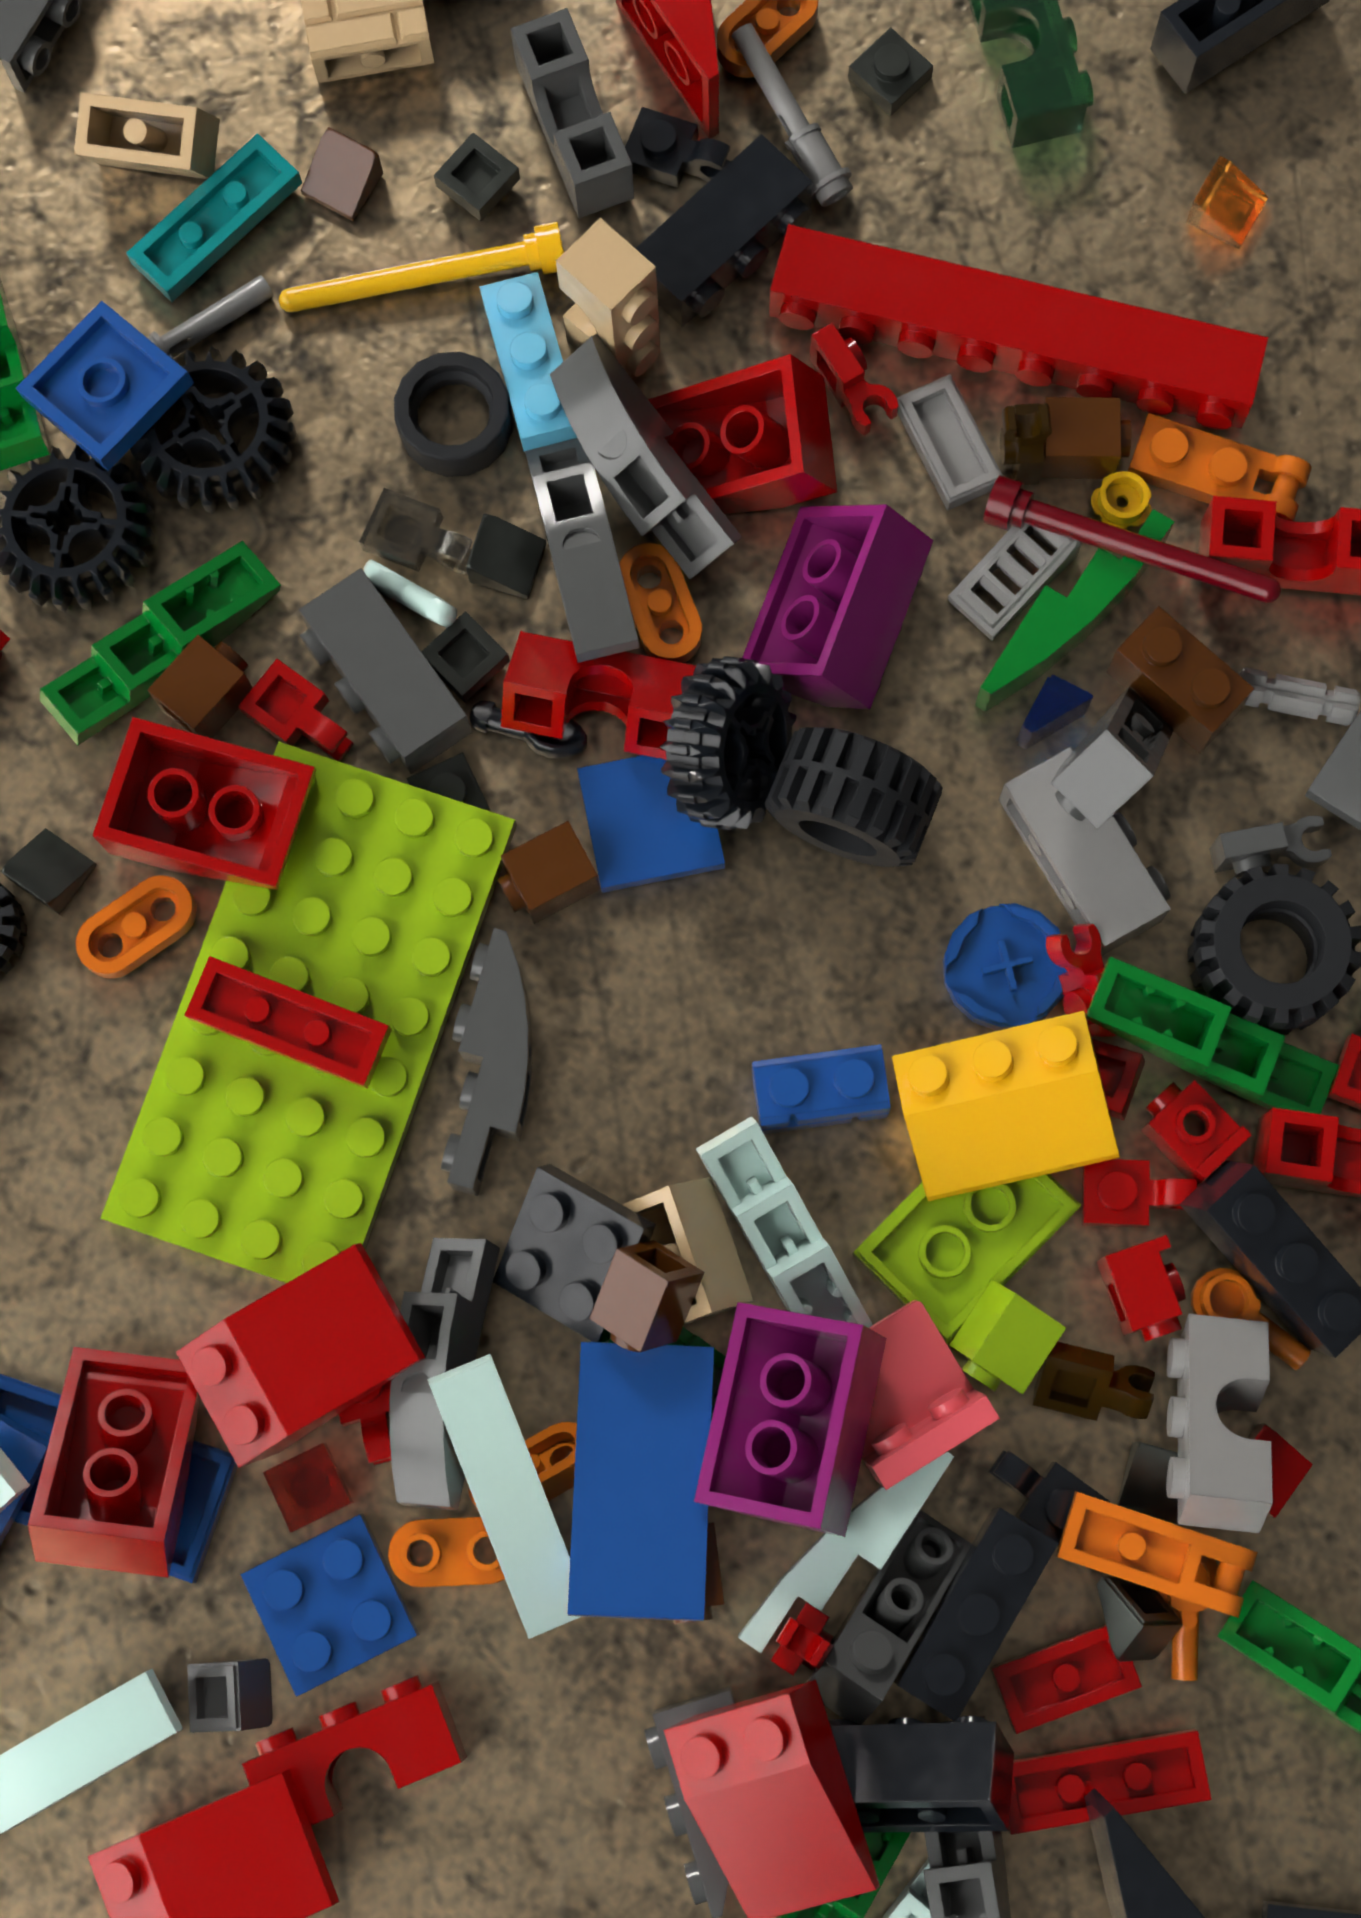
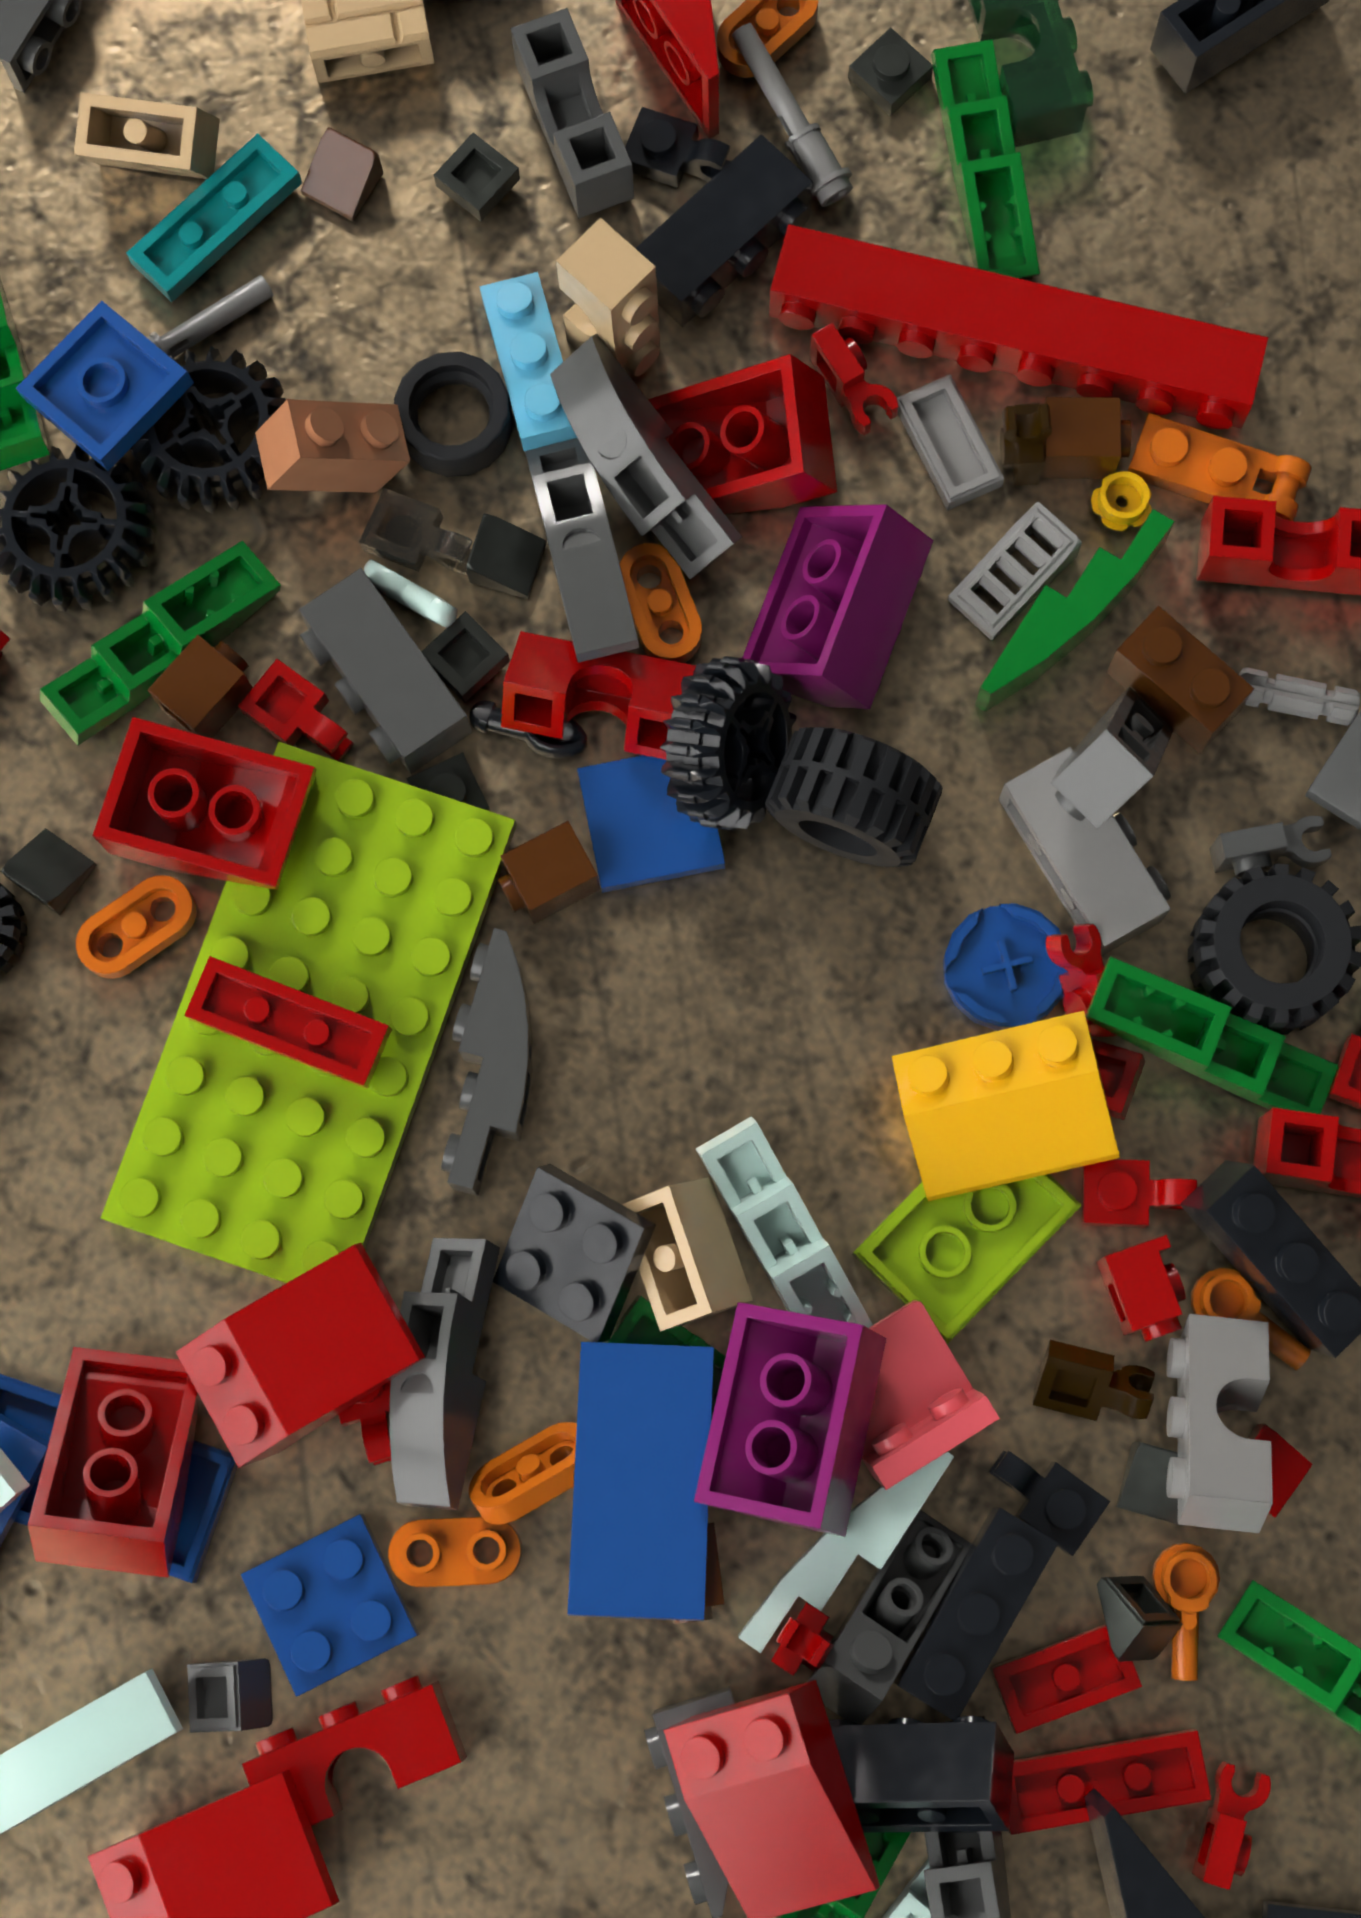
(308, 1487): clear red plate -> none
(332, 446): none -> nougat brick
(506, 1492): light aqua slope -> none
(537, 250): yellow piece -> none
(646, 1296): brick -> none
(820, 1089): blue brick -> none
(985, 160): none -> green slope
(1006, 1339): lime brick -> none
(1015, 507): dark red piece -> none
(1053, 709): clear blue slope -> none
(1153, 1553): orange plate -> none
(1192, 1155): red brick -> none
(1223, 1845): none -> red plate
(1227, 204): clear orange slope -> none

